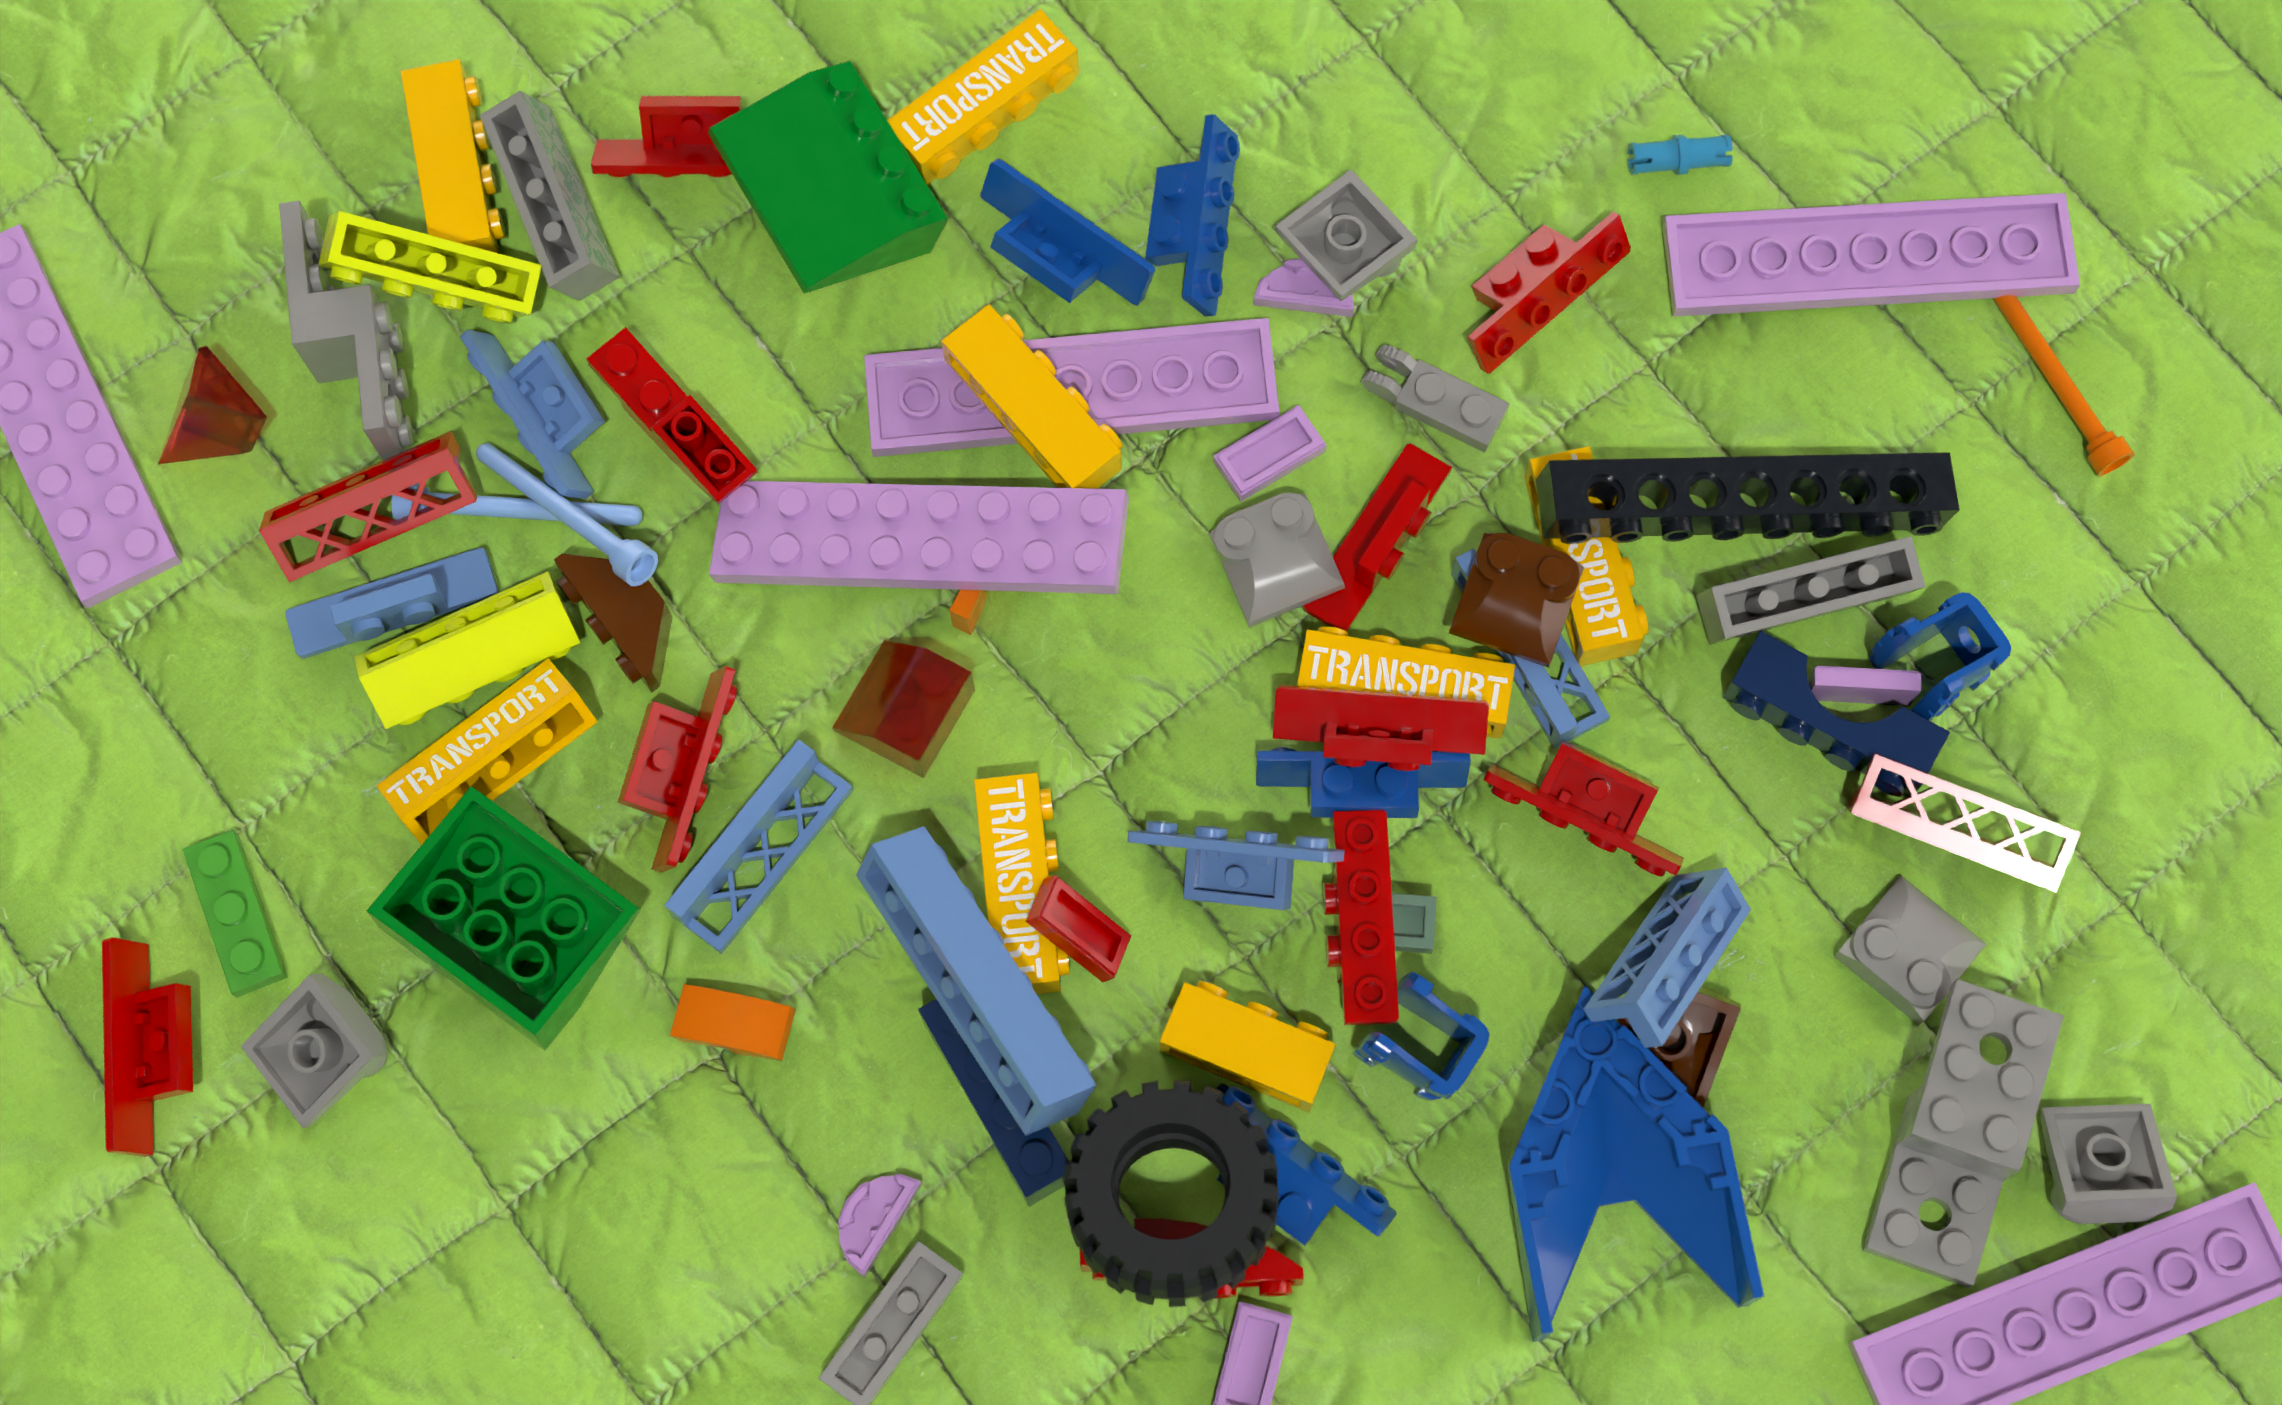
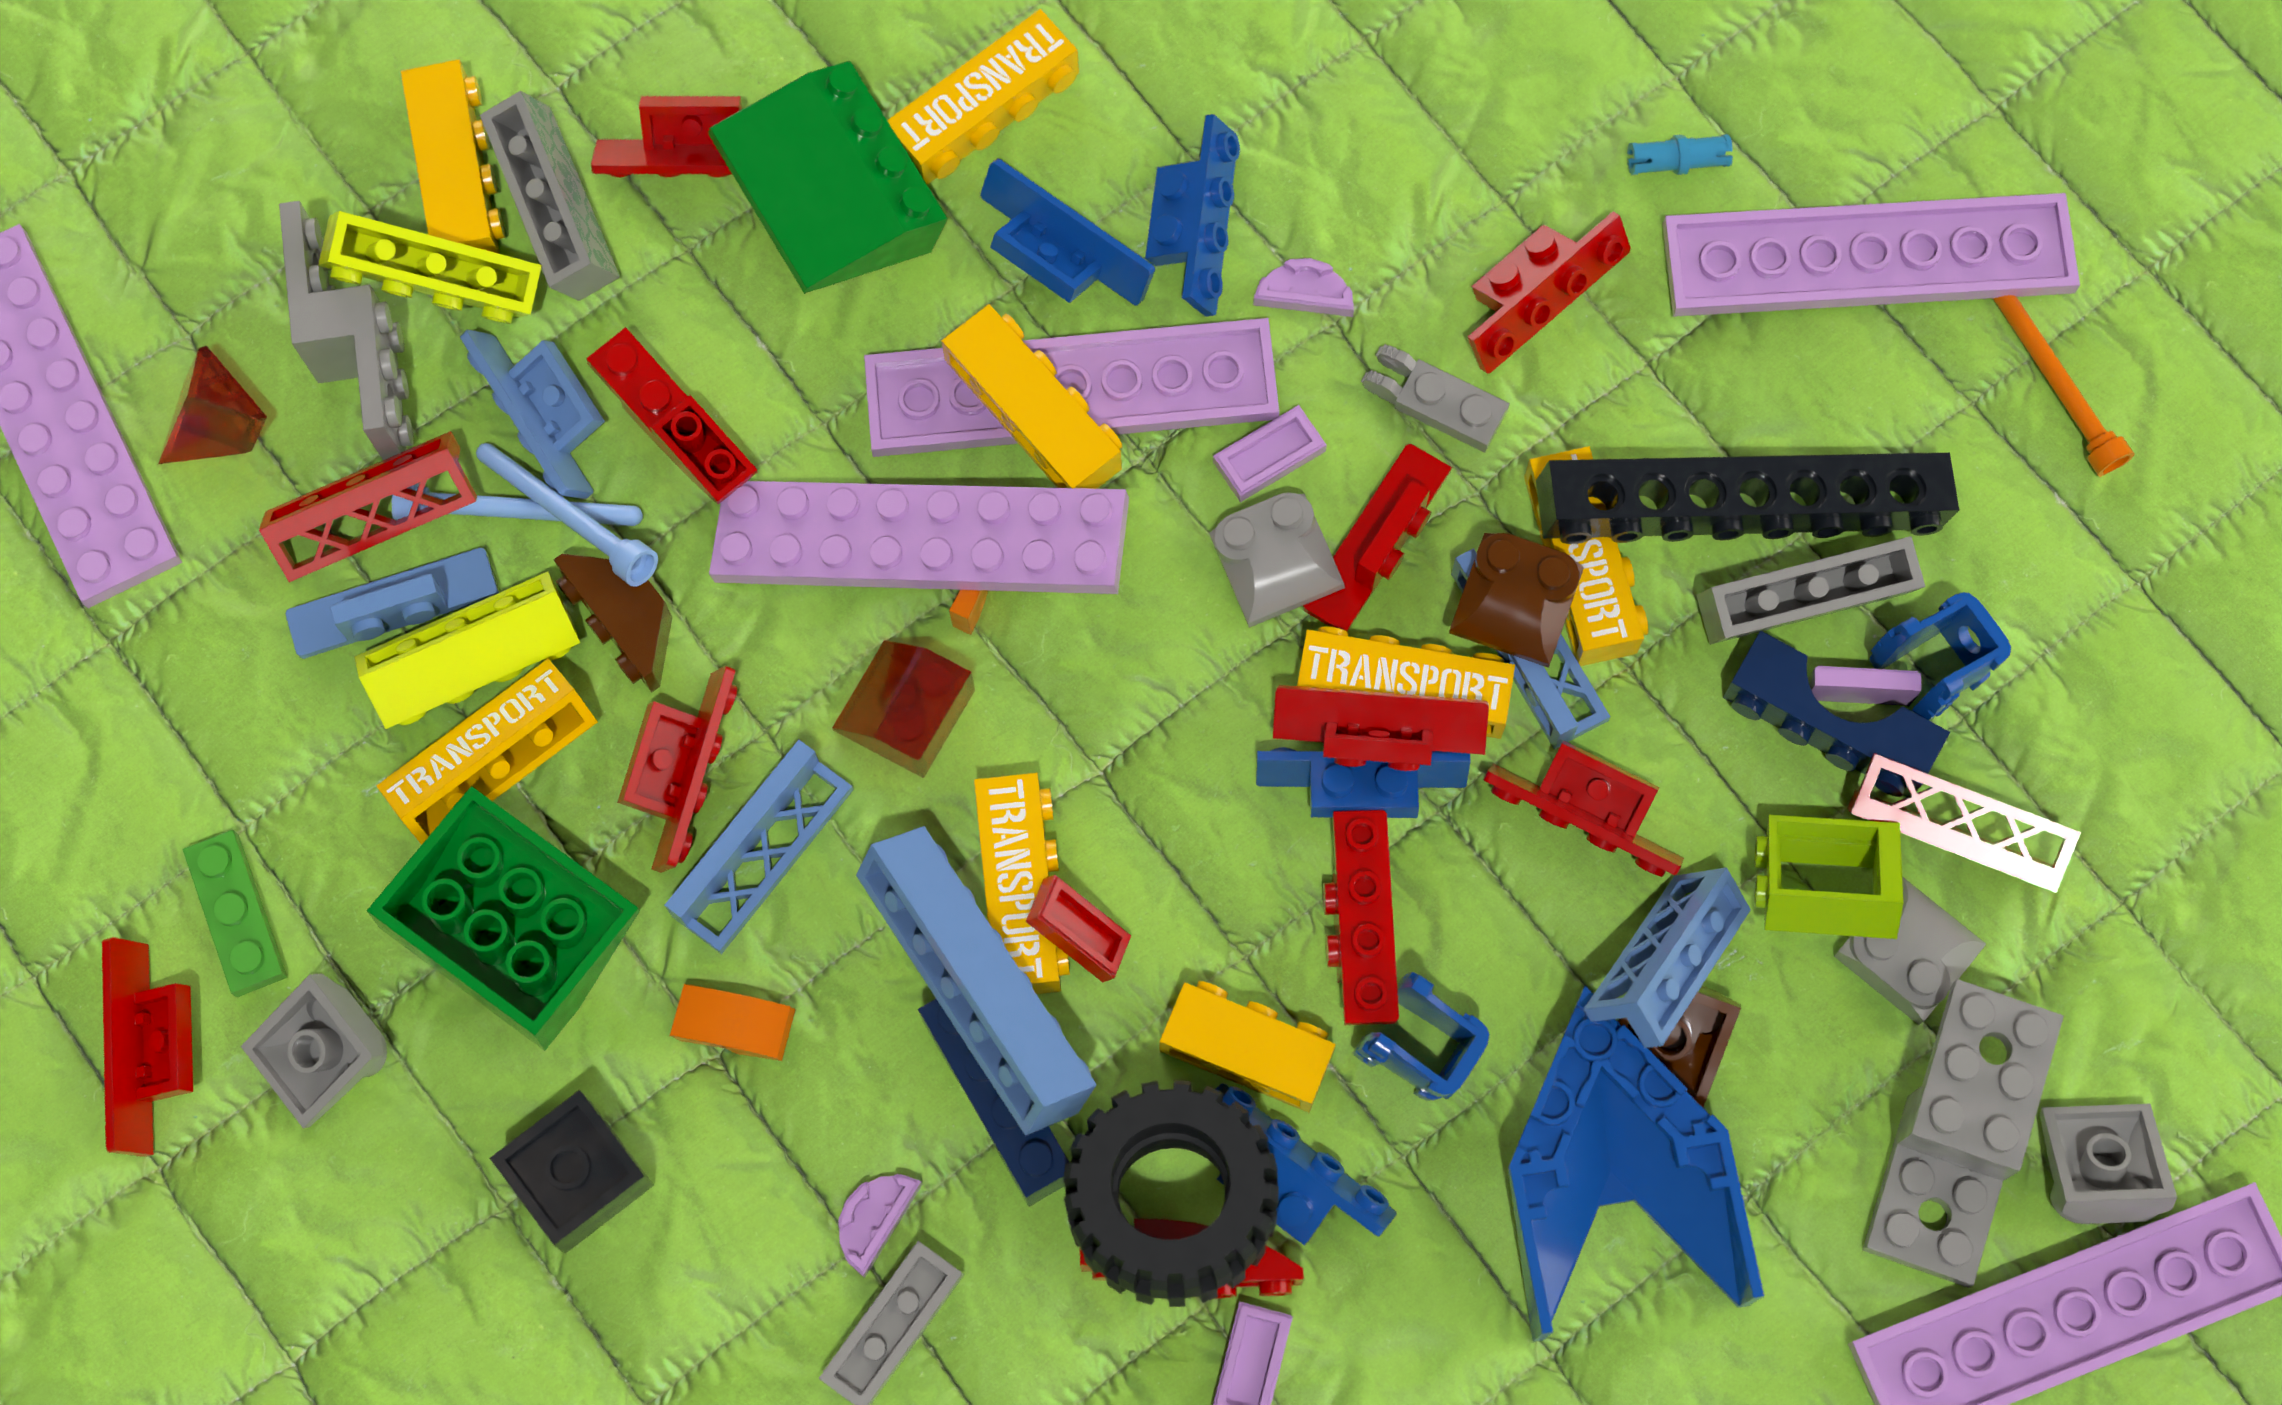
(571, 1172): none -> black container
(1237, 870): medium blue bracket -> none
(1347, 236): light grey slope -> none
(1414, 922): sand green tile -> none
(1831, 843): none -> lime window

